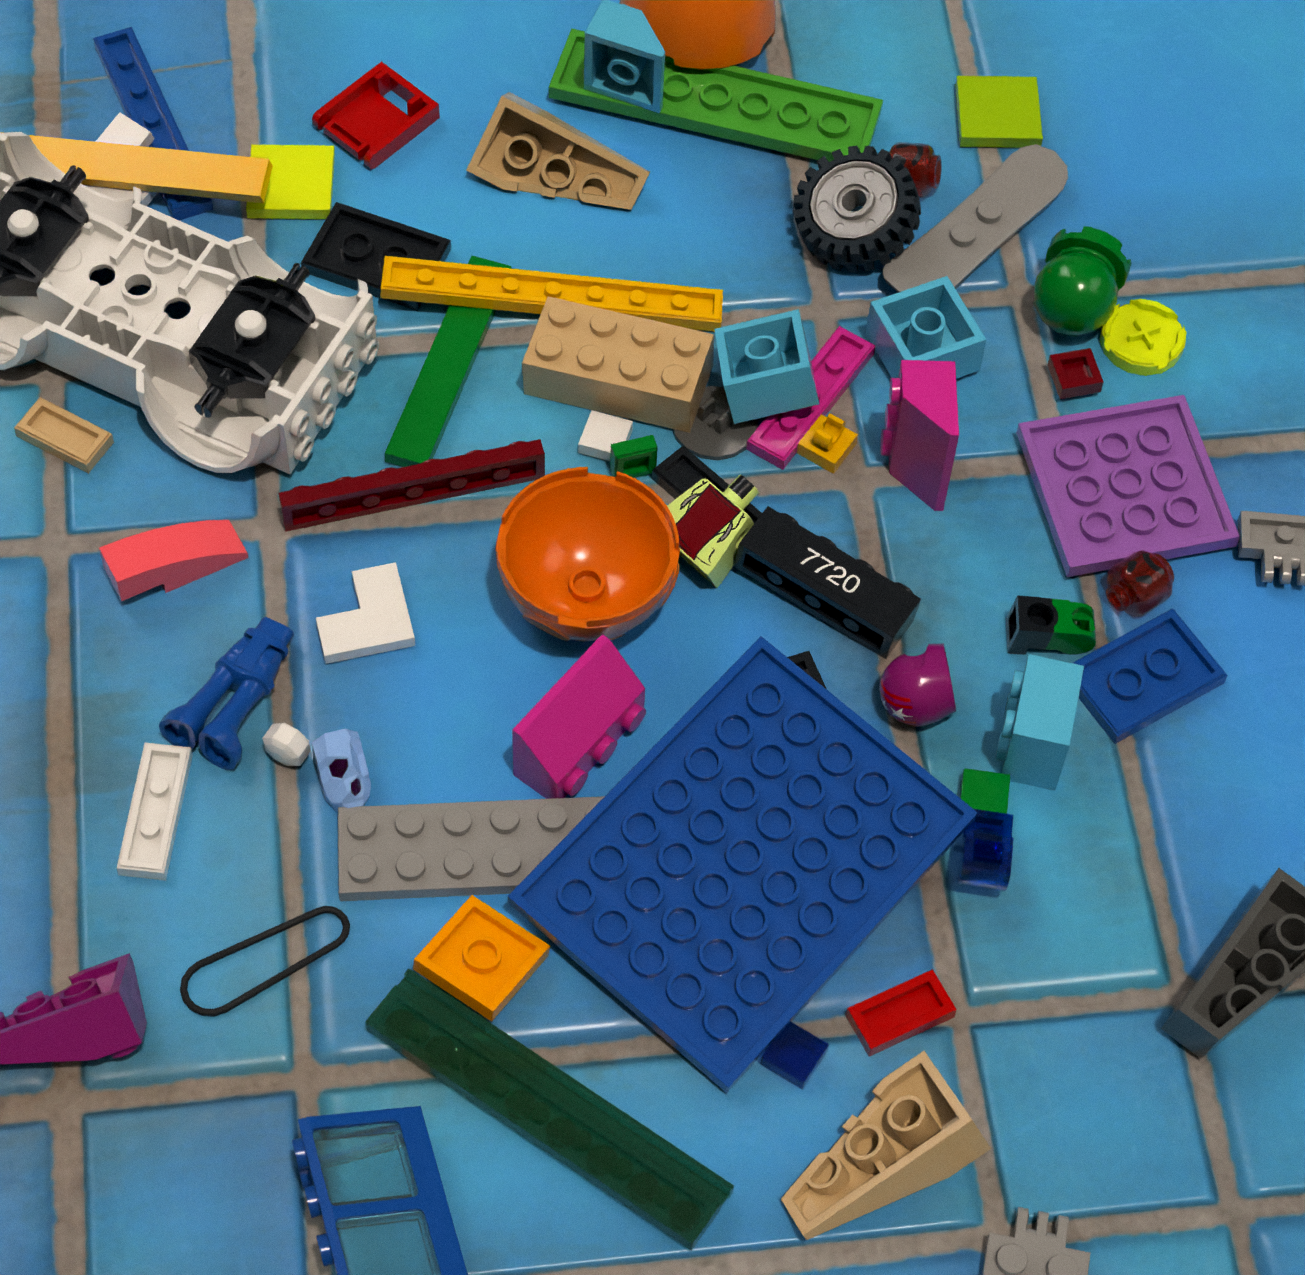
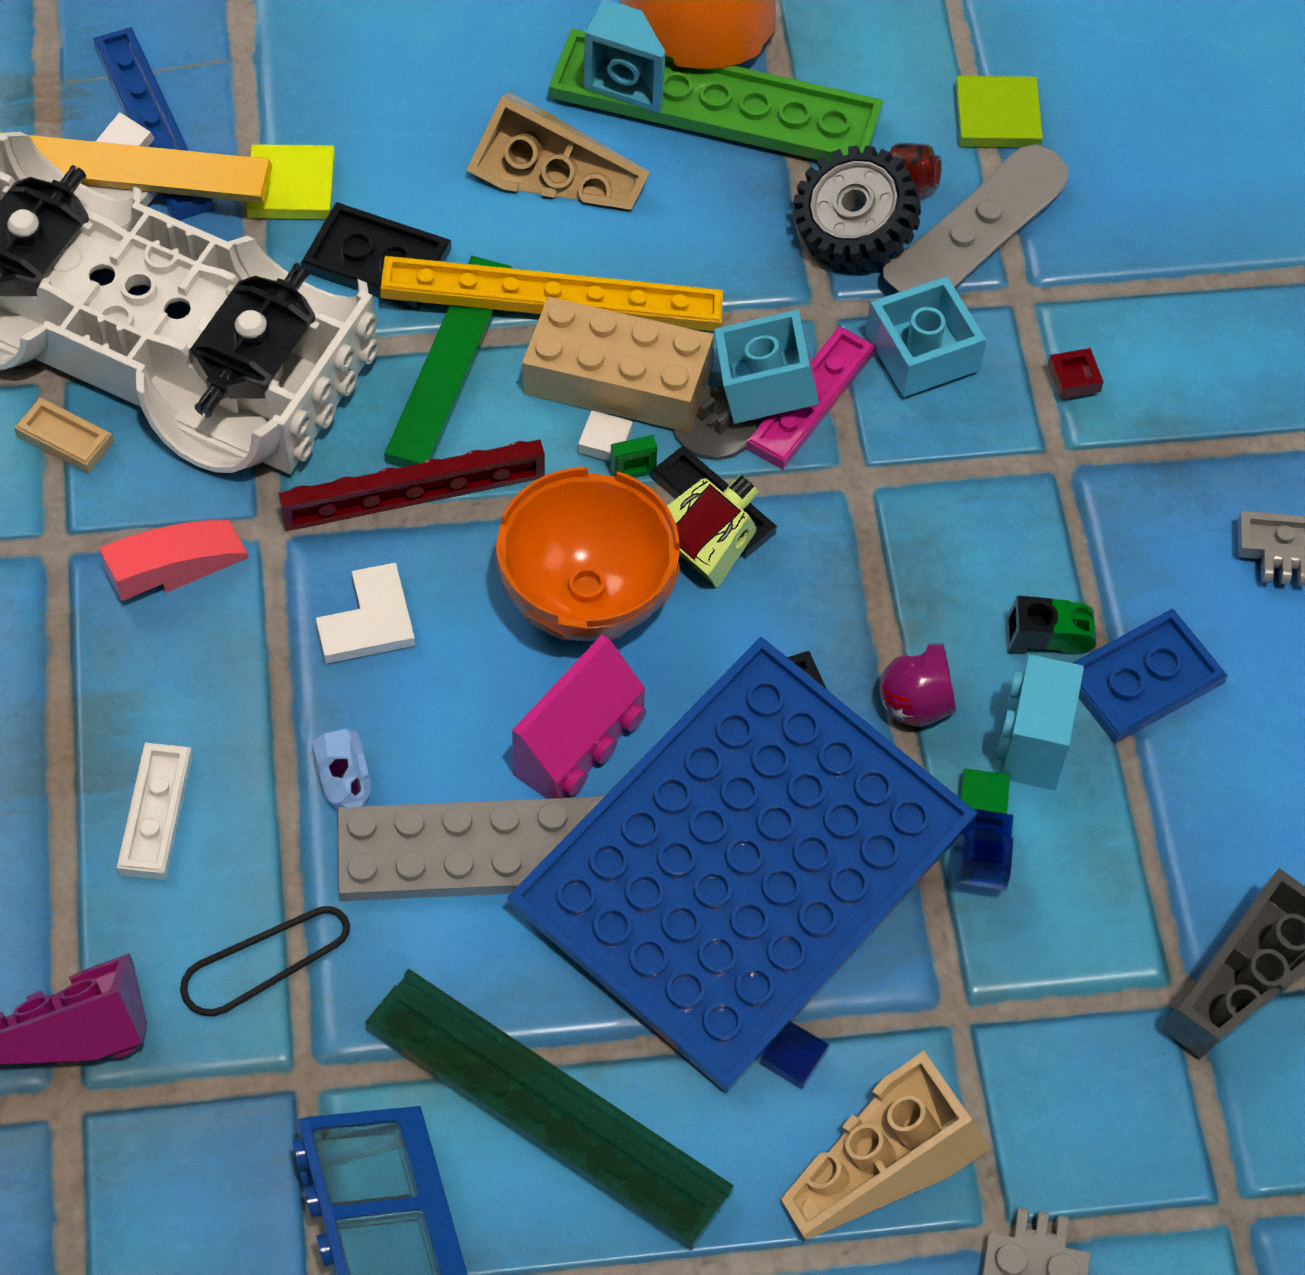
(250, 671): blue piece -> none
(286, 744): white tile -> none
(371, 124): red container -> none
(481, 957): light orange plate -> none
(827, 442): yellow tile -> none
(827, 581): black brick -> none
(900, 1012): red tile -> none
(922, 428): dark pink slope -> none
(1080, 281): green tile -> none
(1126, 484): medium lavender plate -> none
(1139, 583): clear red head -> none
(1143, 337): neon yellow tile -> none

